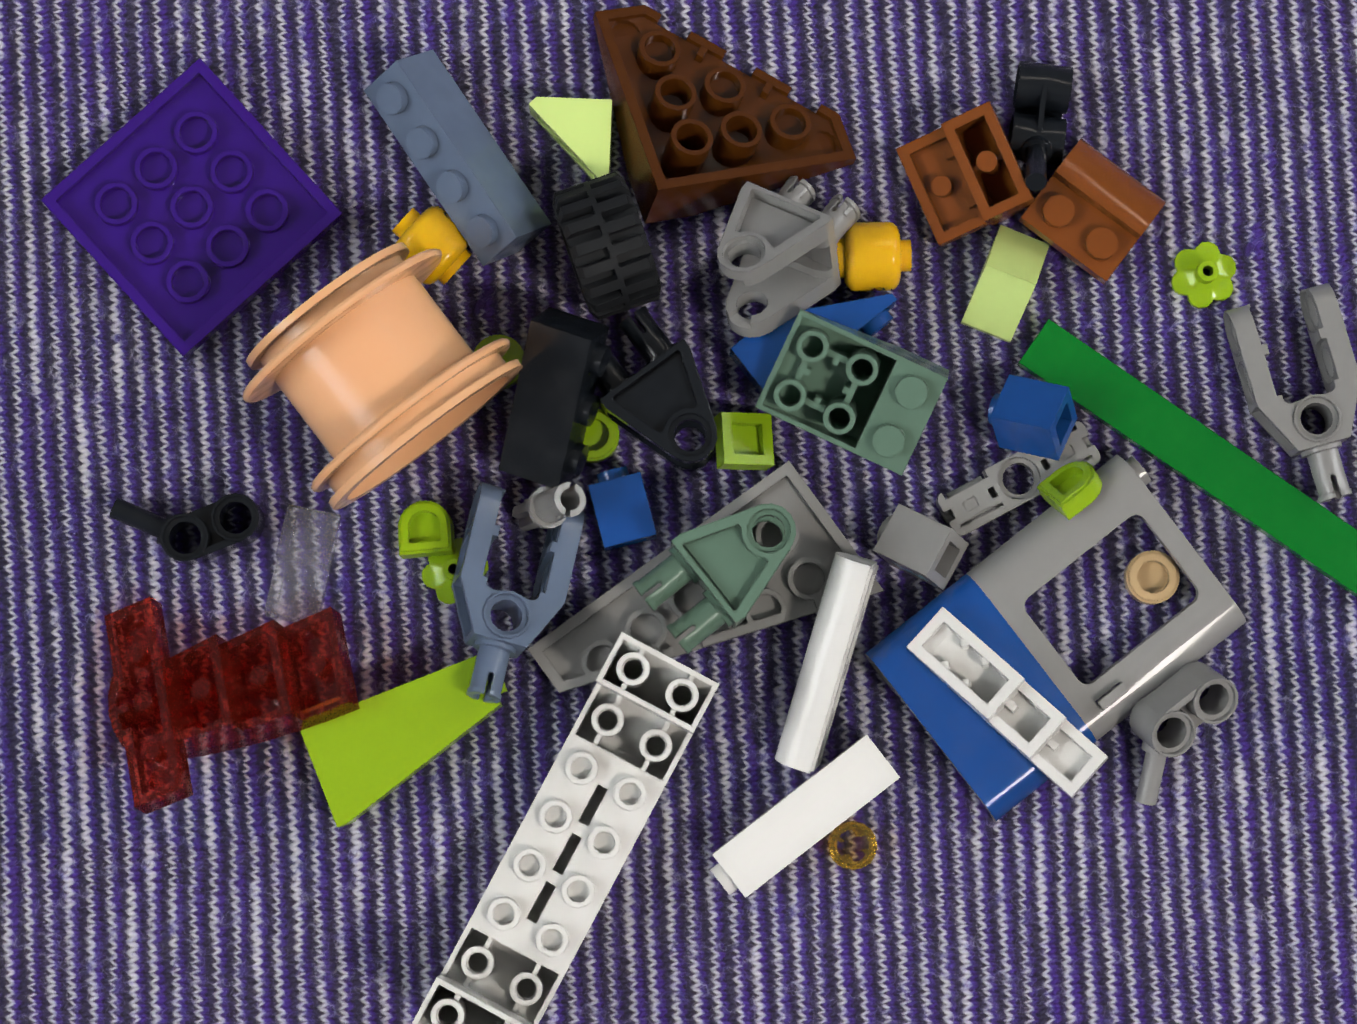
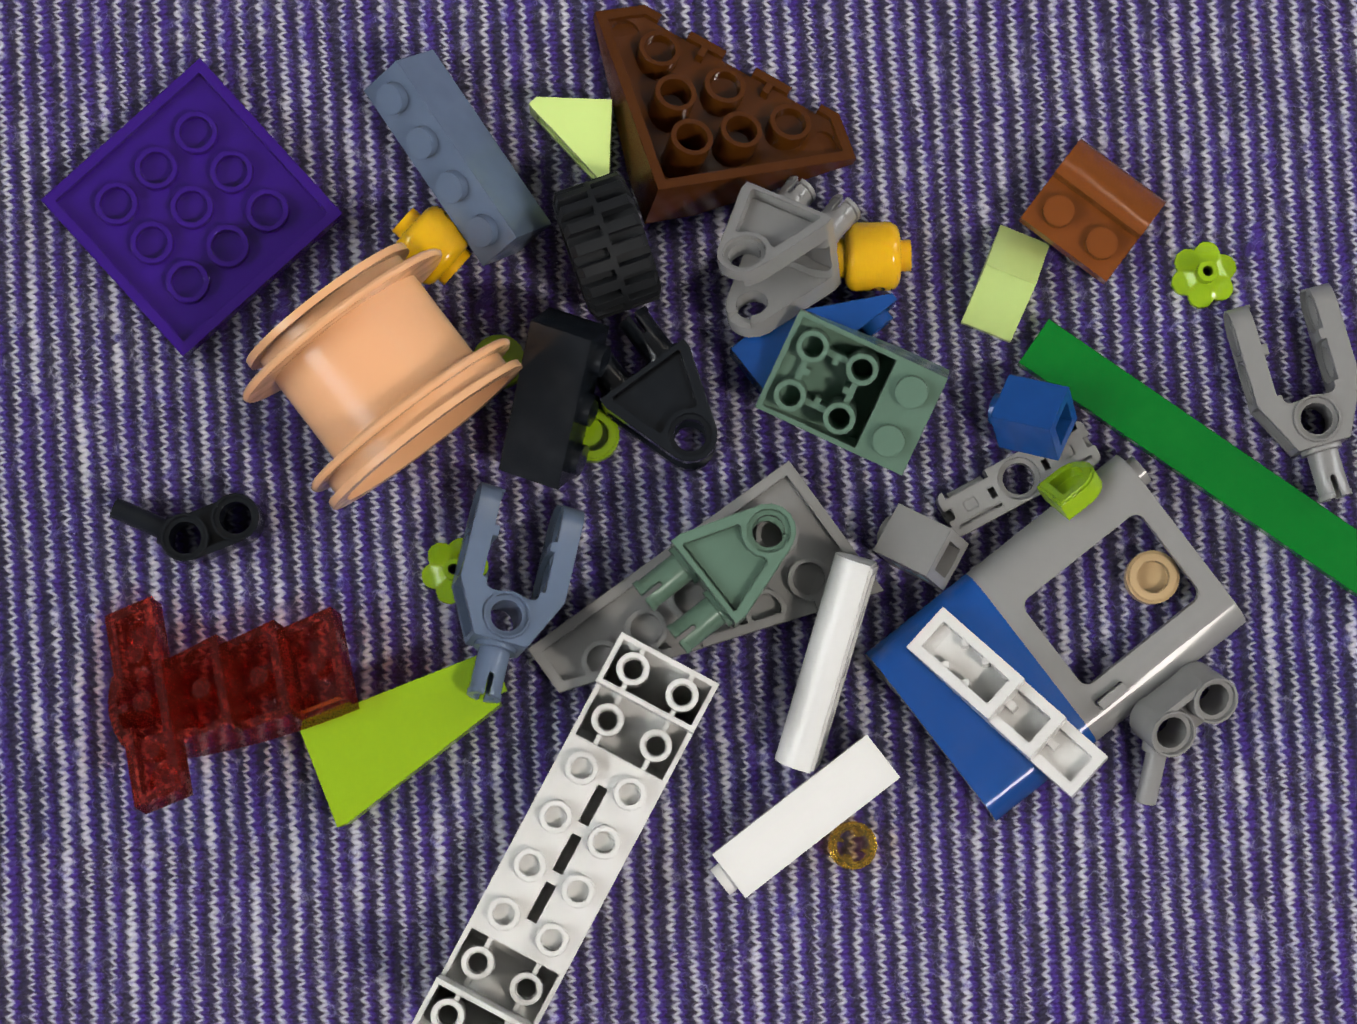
(302, 563): clear slope -> none
(425, 531): lime tile -> none
(550, 506): light grey axle -> none
(621, 508): blue brick -> none
(744, 441): lime plate -> none
(965, 175): dark orange brick -> none
(1037, 124): black beam -> none

